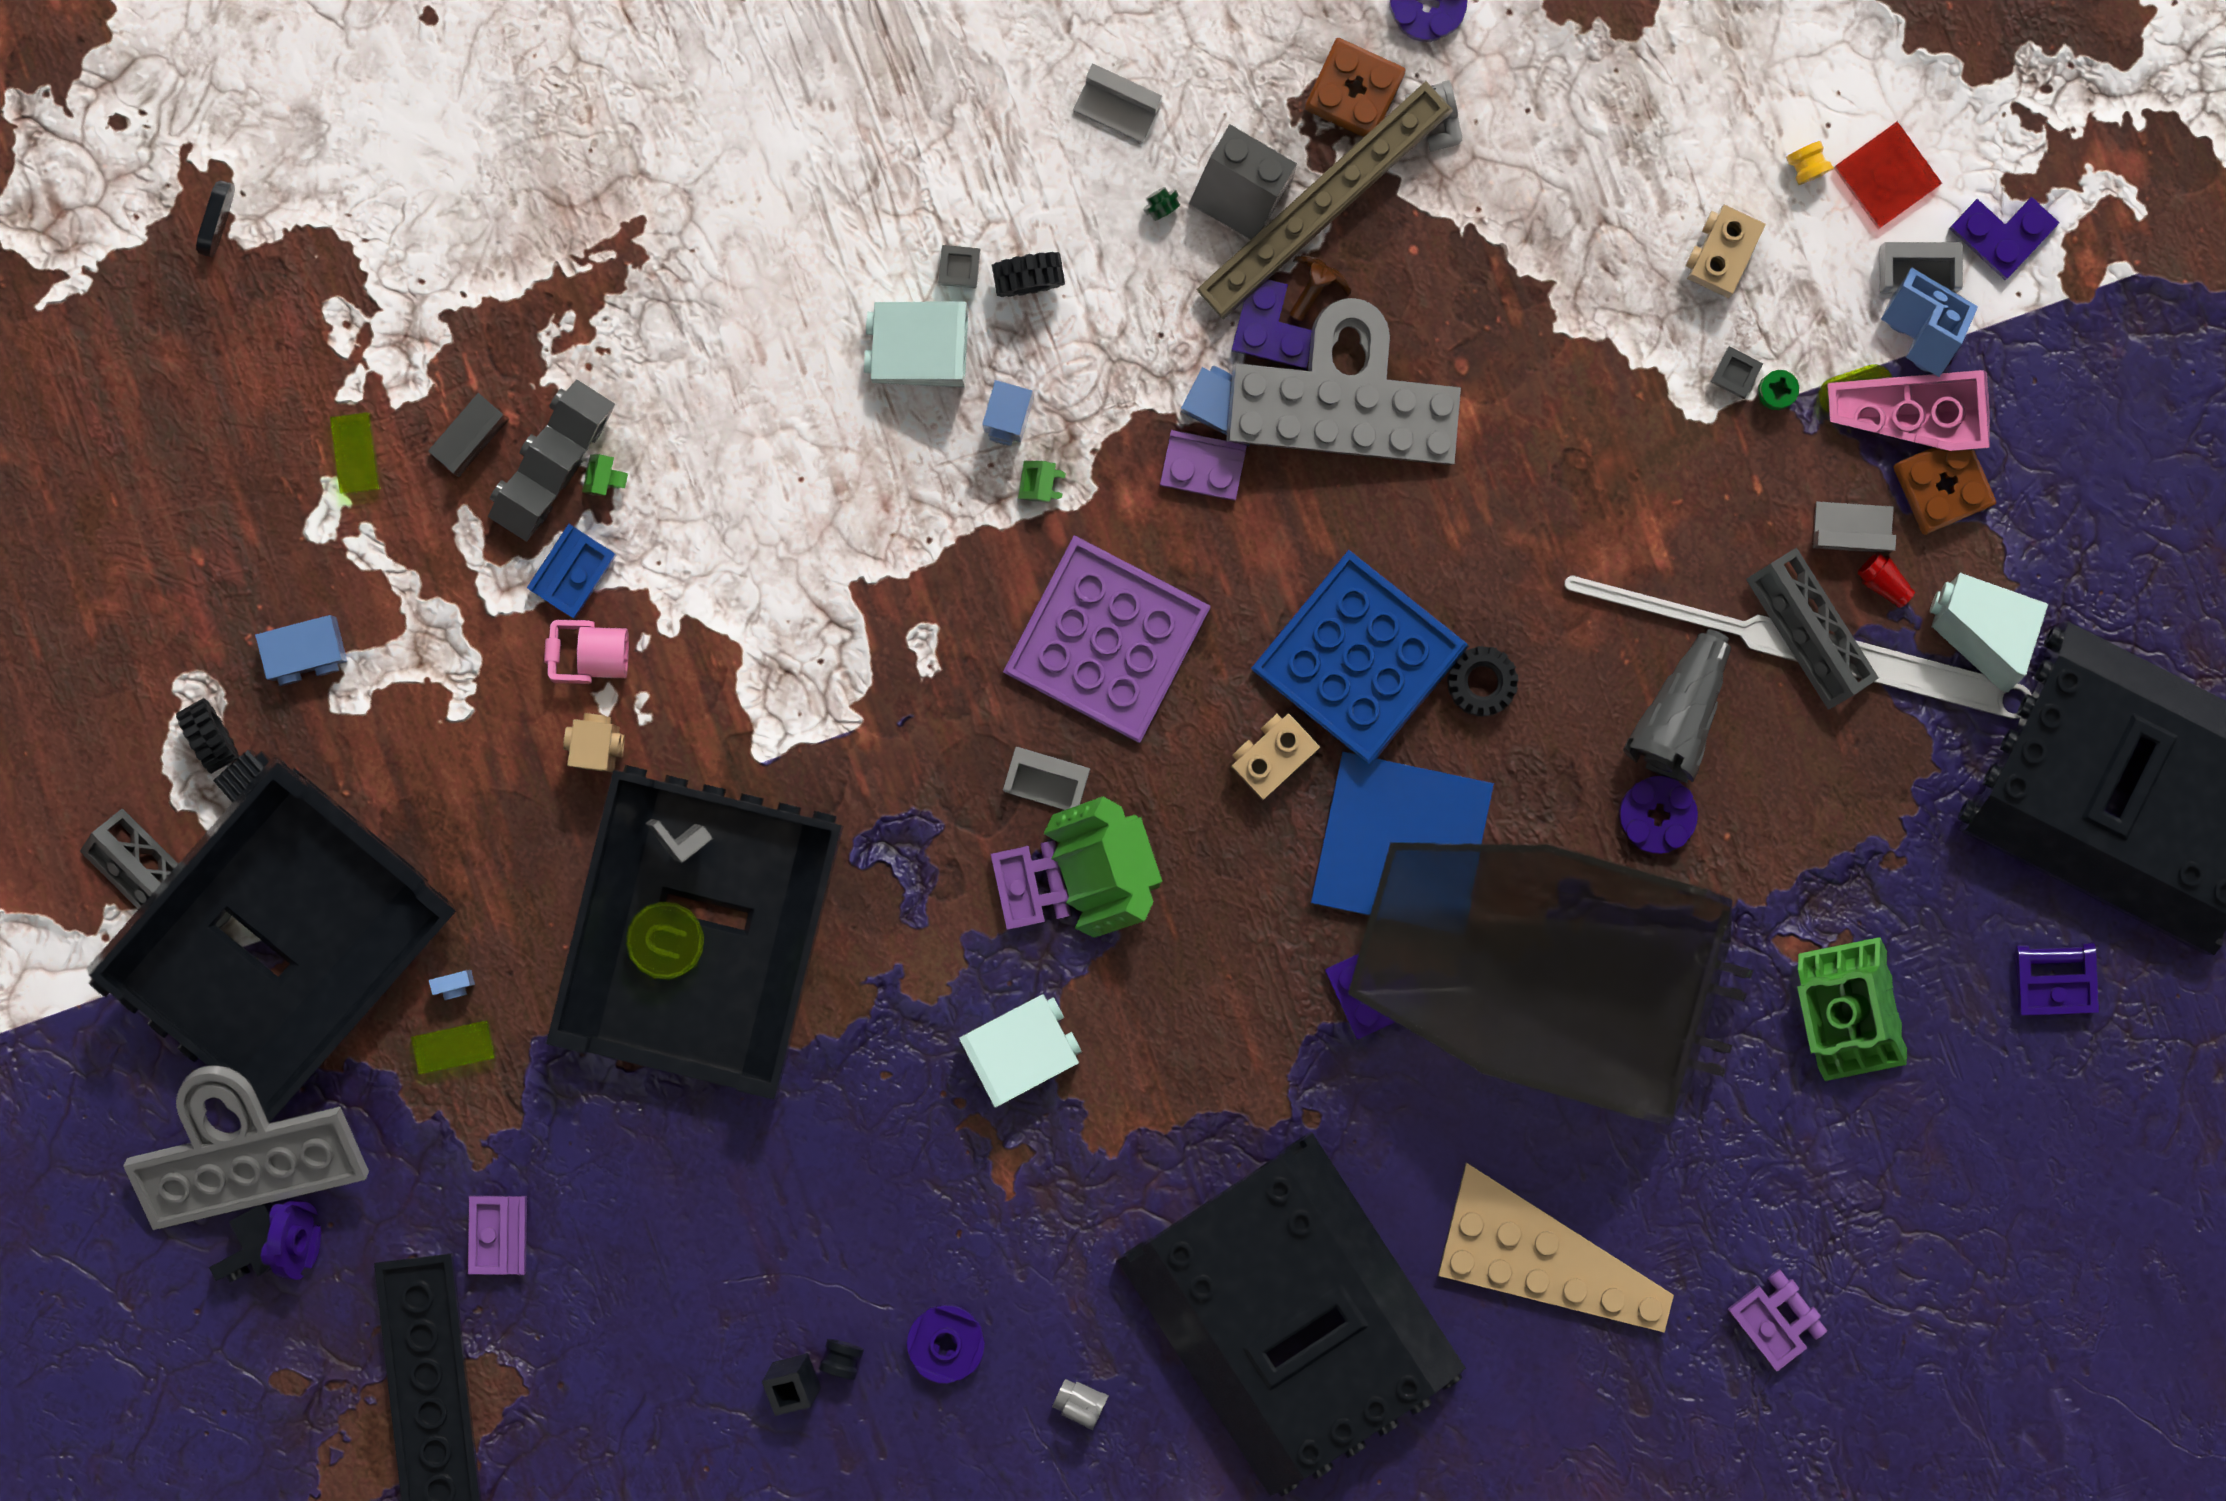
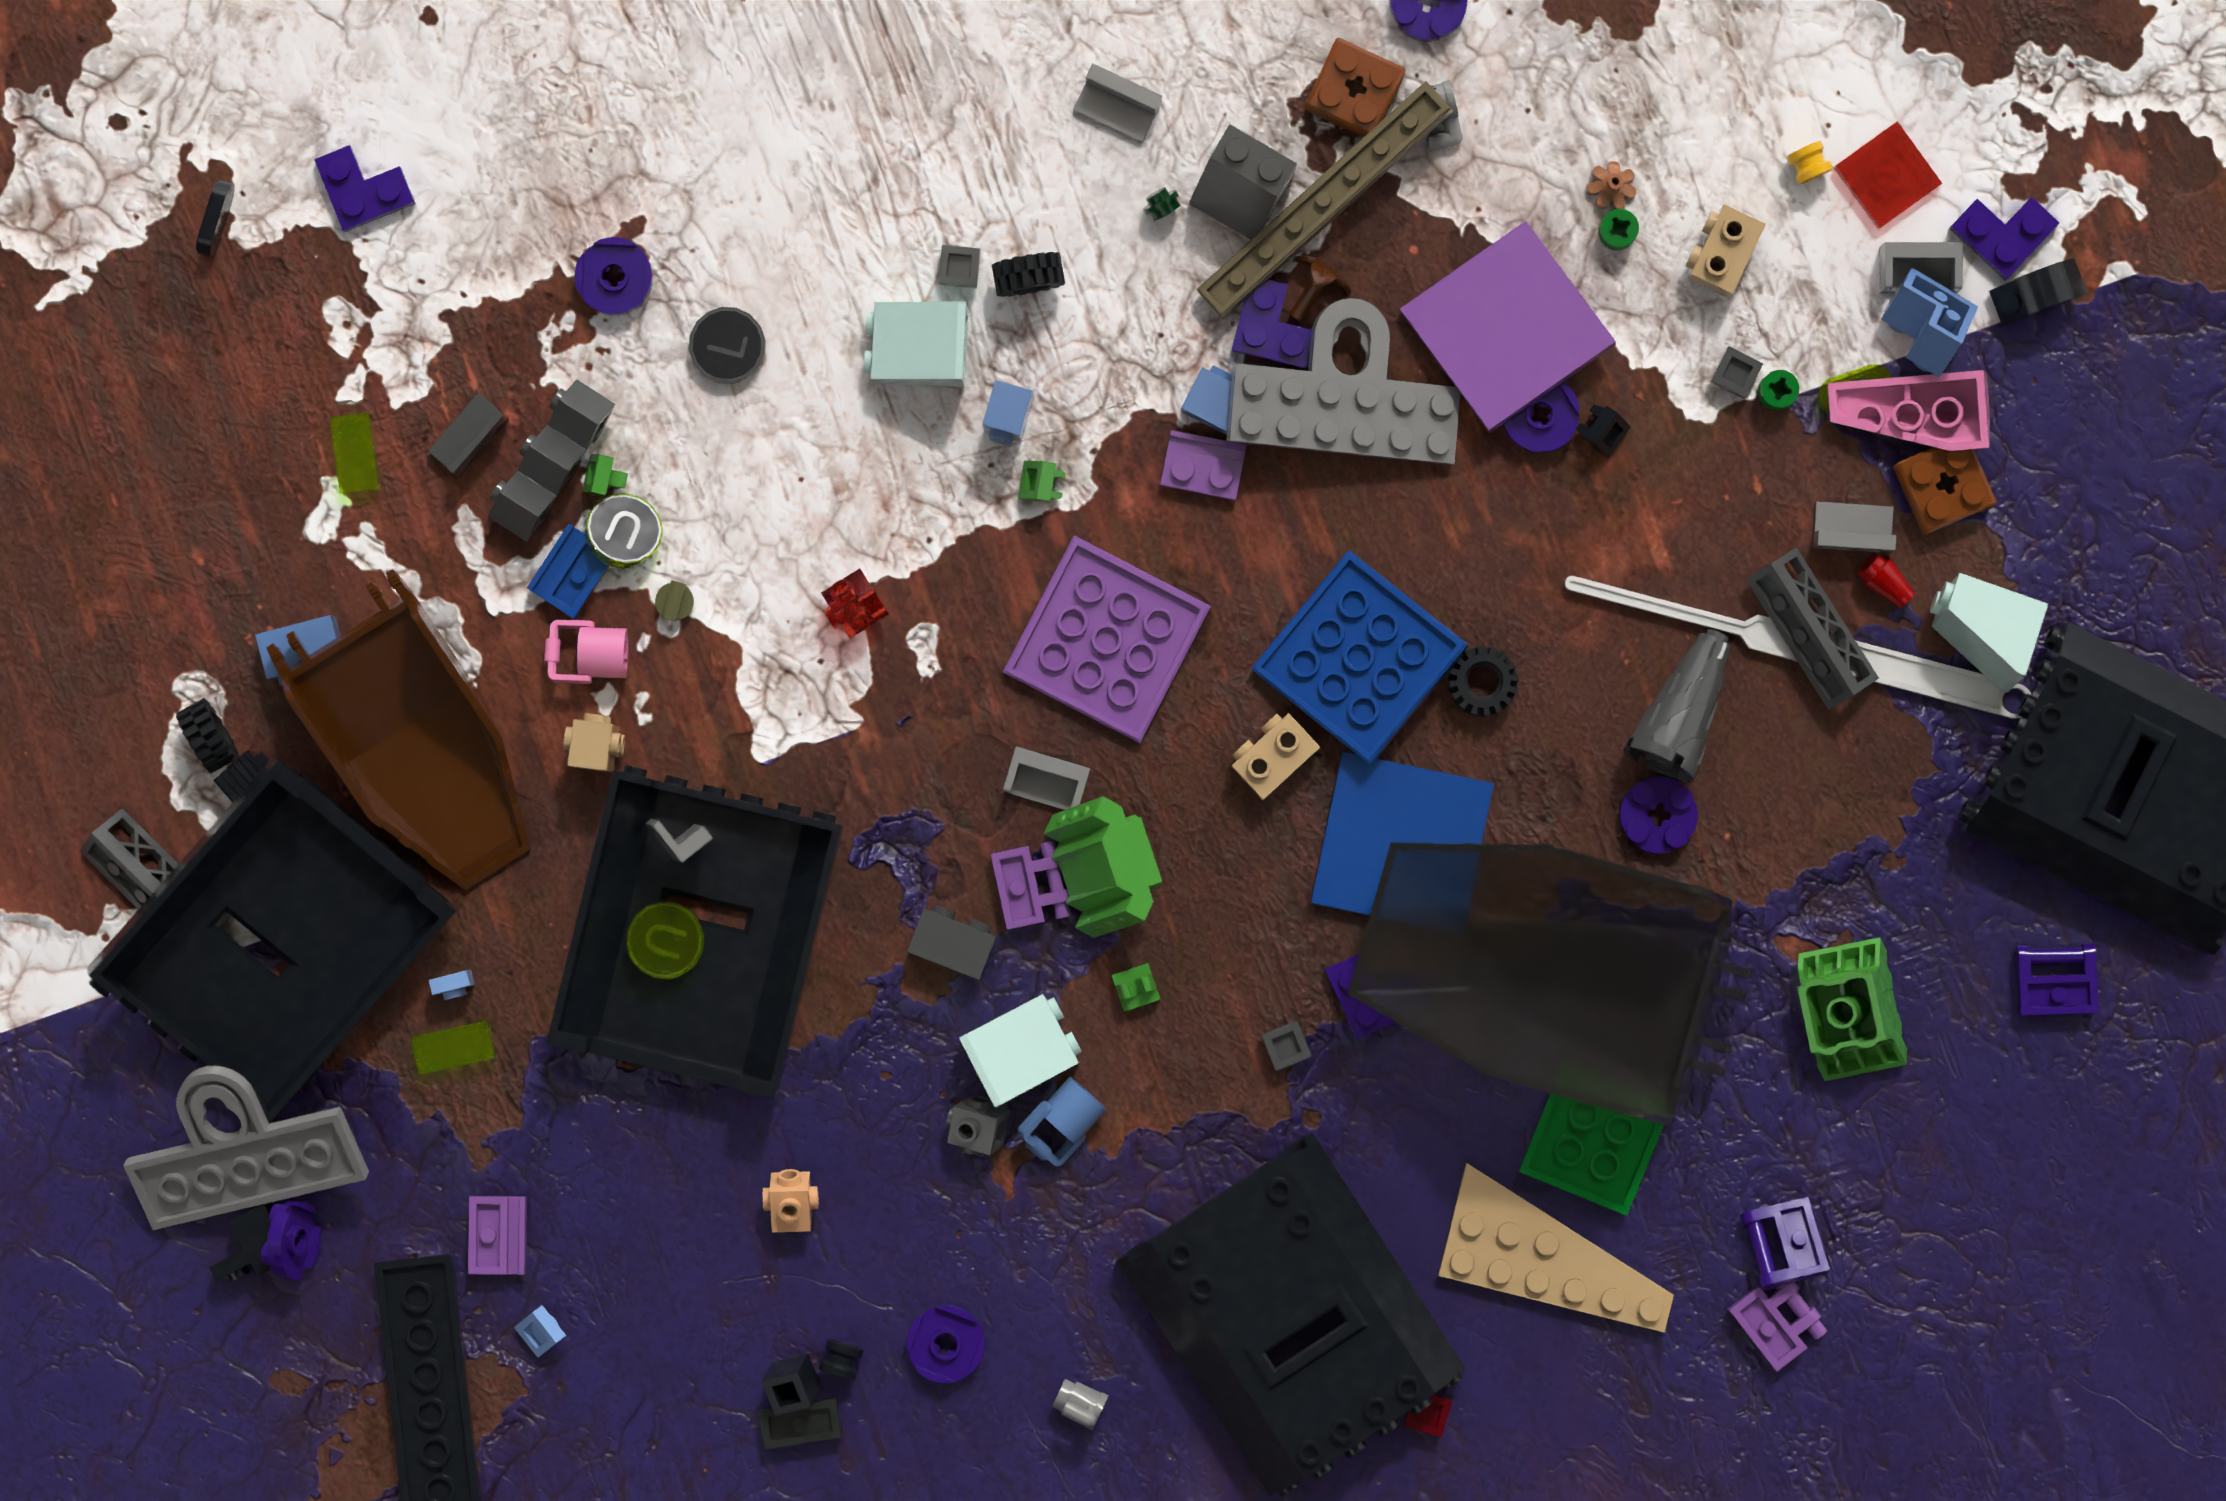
(357, 199): none -> dark purple plate
(410, 737): none -> reddish brown windscreen
(540, 1331): none -> light blue plate
(623, 530): none -> tile
(630, 261): none -> dark purple plate
(674, 601): none -> olive plate
(727, 345): none -> black tile
(790, 1201): none -> light nougat brick
(801, 1426): none -> pearl dark grey plate
(853, 604): none -> clear red brick
(952, 942): none -> dark grey brick
(977, 1126): none -> dark grey brick
(1071, 1112): none -> medium blue piece
(1136, 987): none -> bright green tile
(1286, 1045): none -> dark grey plate
(1431, 1419): none -> dark red plate
(1507, 326): none -> medium lavender tile
(1553, 435): none -> dark purple plate
(1590, 1151): none -> green plate
(1606, 190): none -> nougat plant
(1606, 430): none -> black tile
(1612, 234): none -> green wheel
(1797, 1239): none -> plate
(2038, 291): none -> black brick

